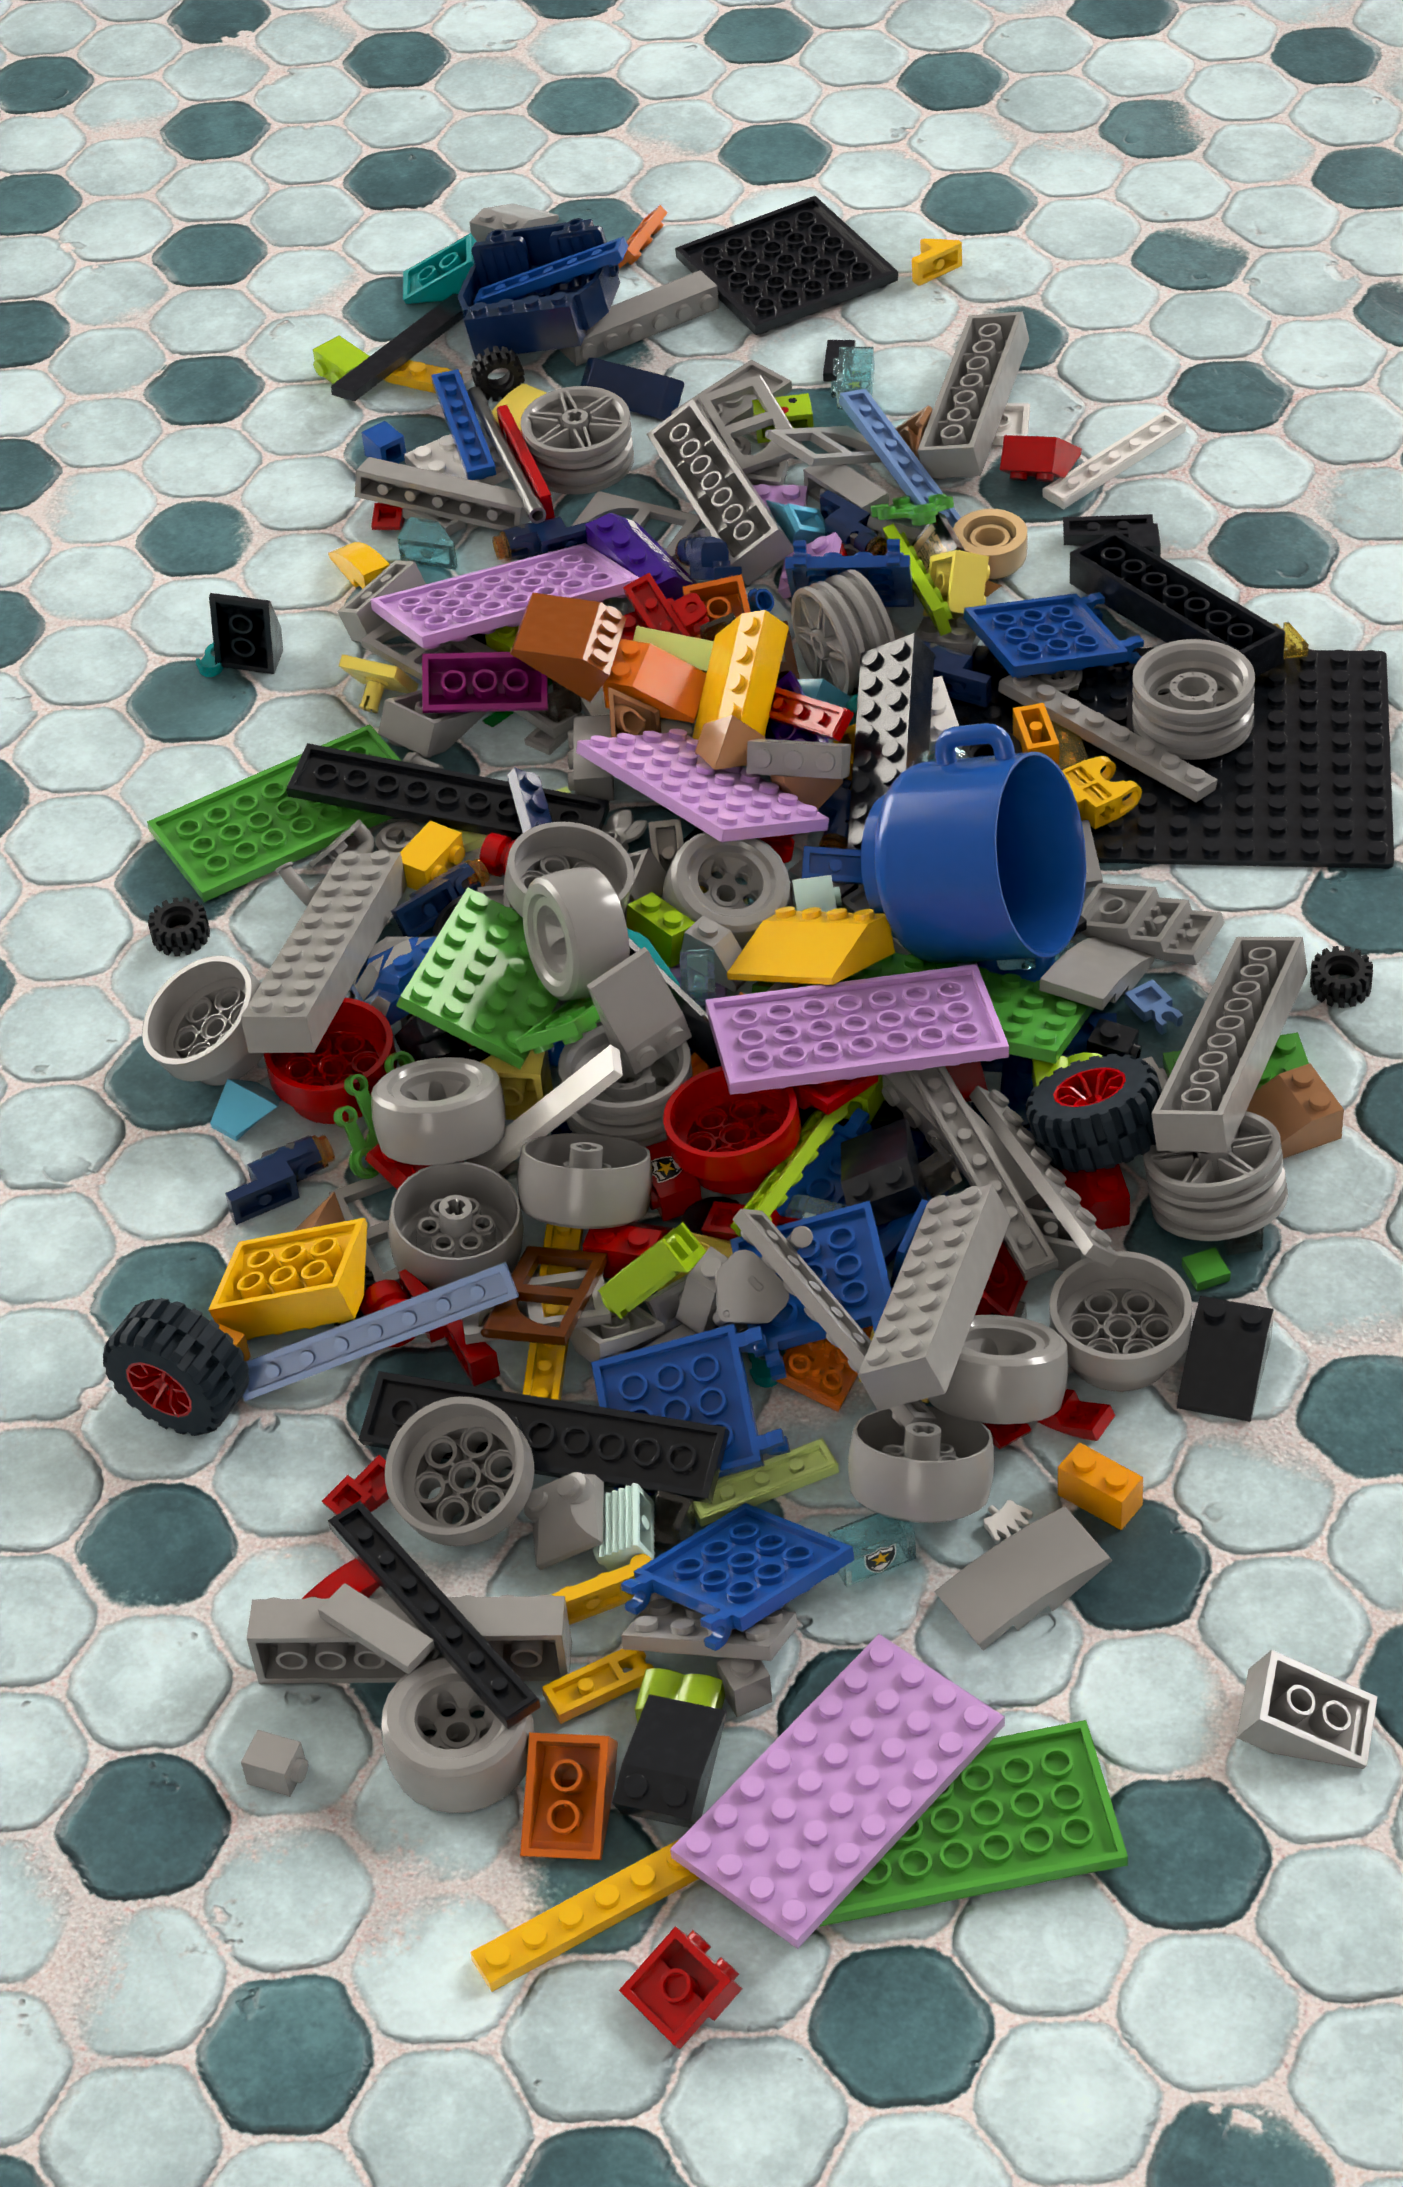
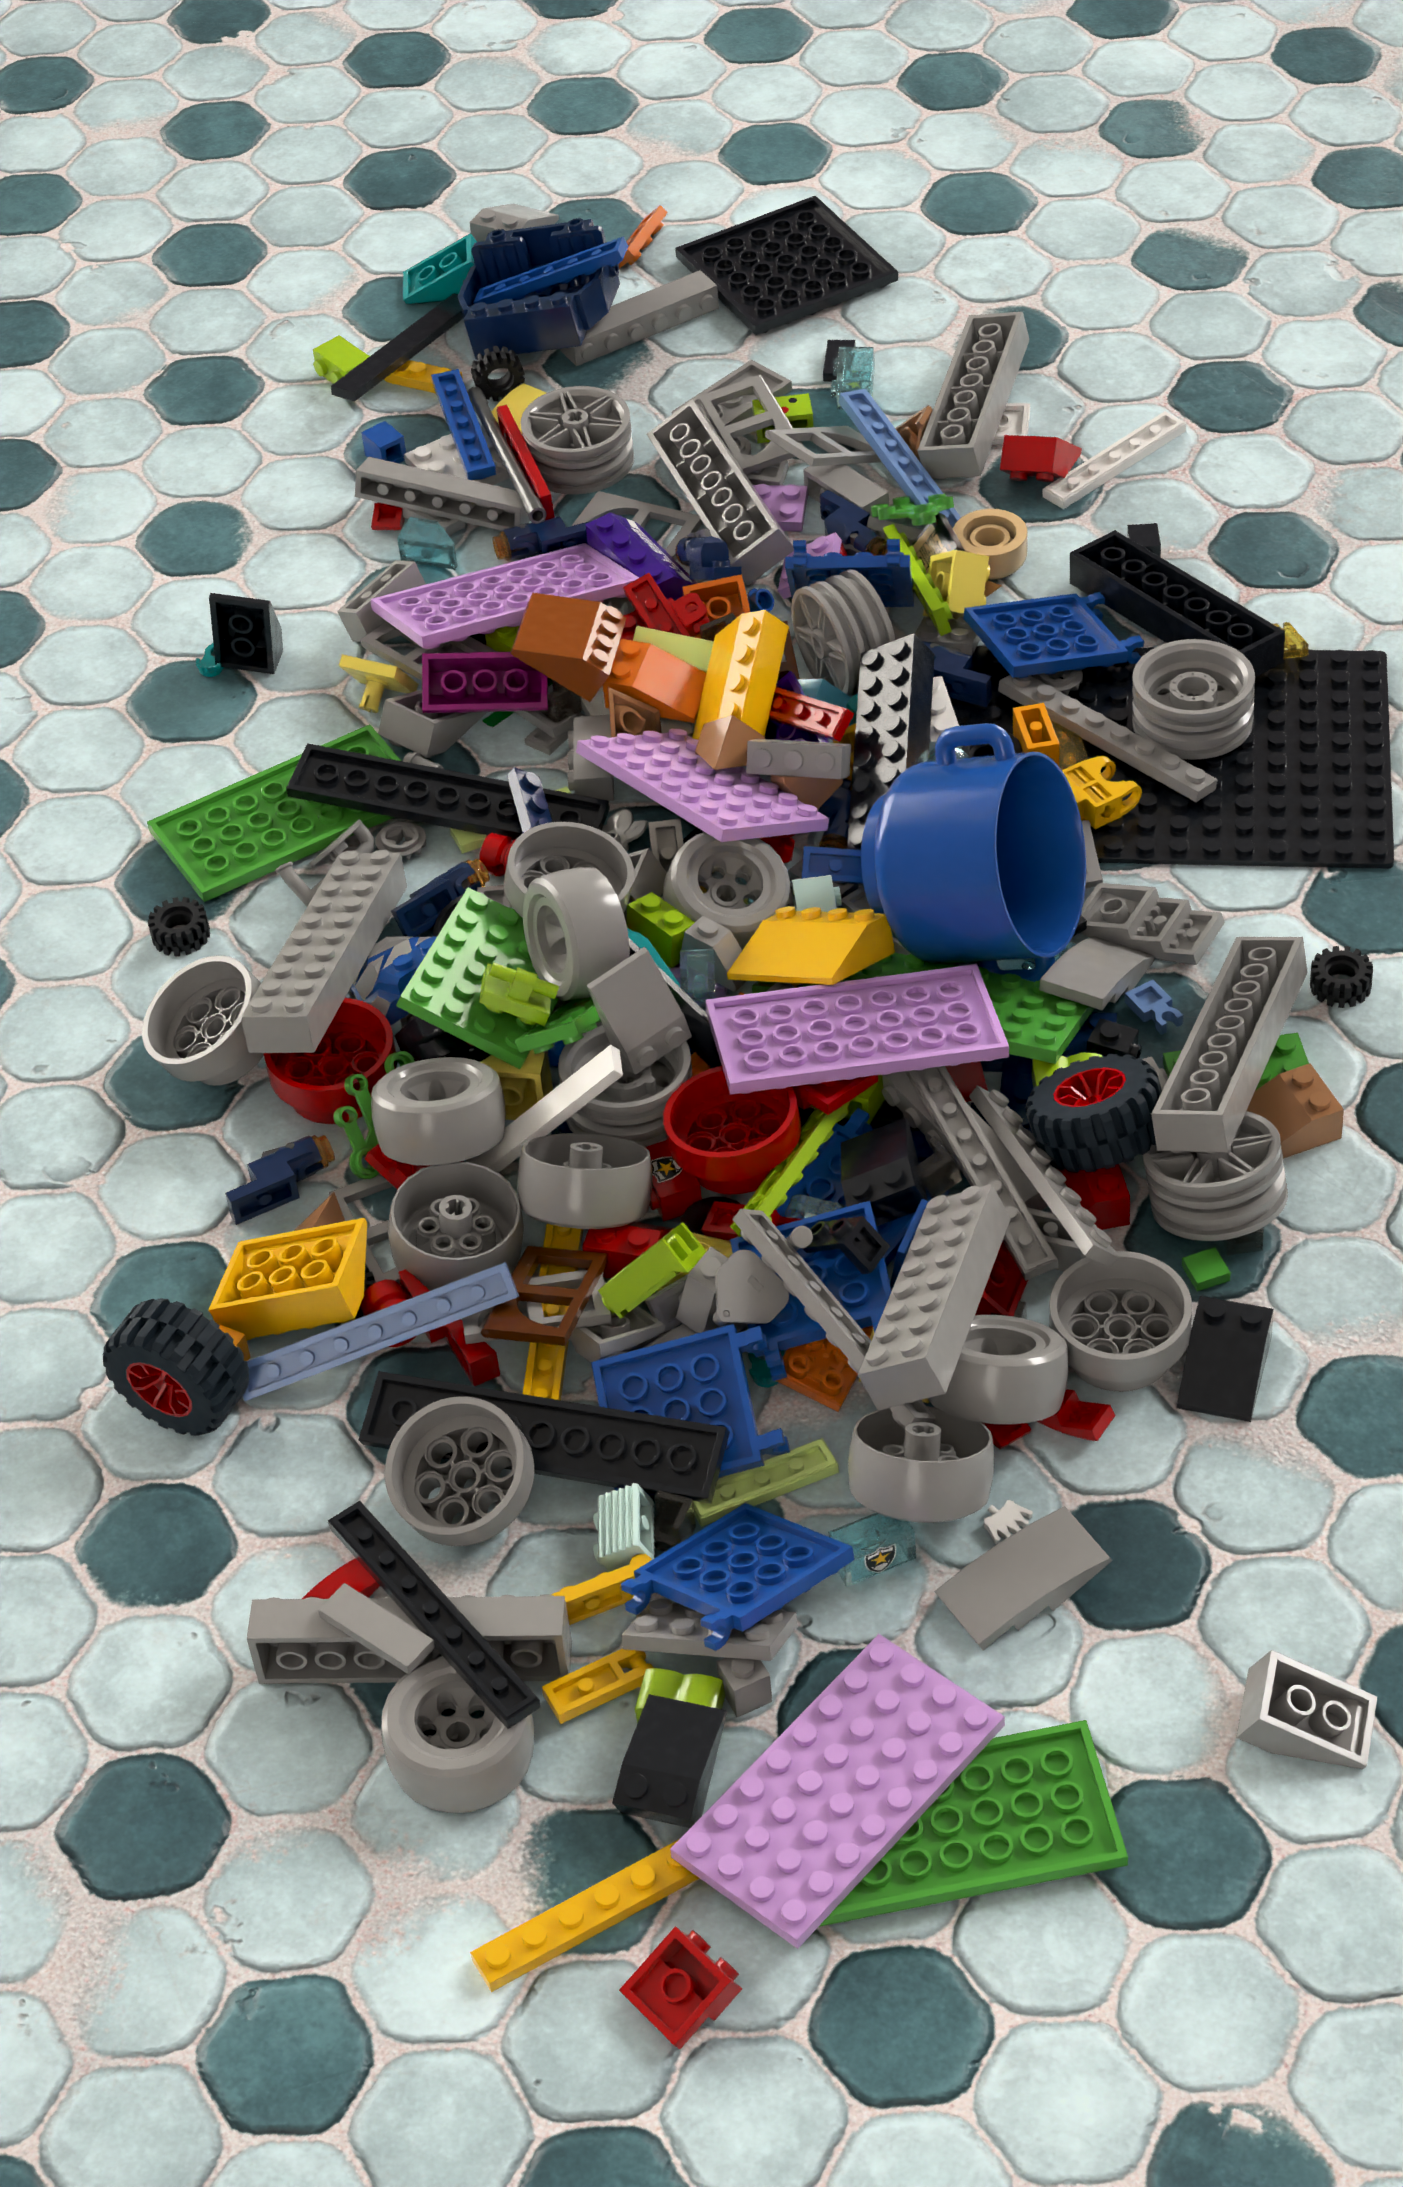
(242, 1107): medium azure slope -> none
(274, 1763): light grey brick -> none
(358, 563): yellow slope -> none
(367, 1487): red slope -> none
(431, 854): yellow brick -> none
(517, 993): none -> lime plate
(566, 1517): light grey slope -> none
(568, 1795): orange slope -> none
(640, 389): dark blue piece -> none
(798, 521): medium azure slope -> none
(853, 1237): none -> black bracket
(936, 259): yellow slope -> none
(1086, 529): black plate -> none
(1100, 1486): light orange brick -> none

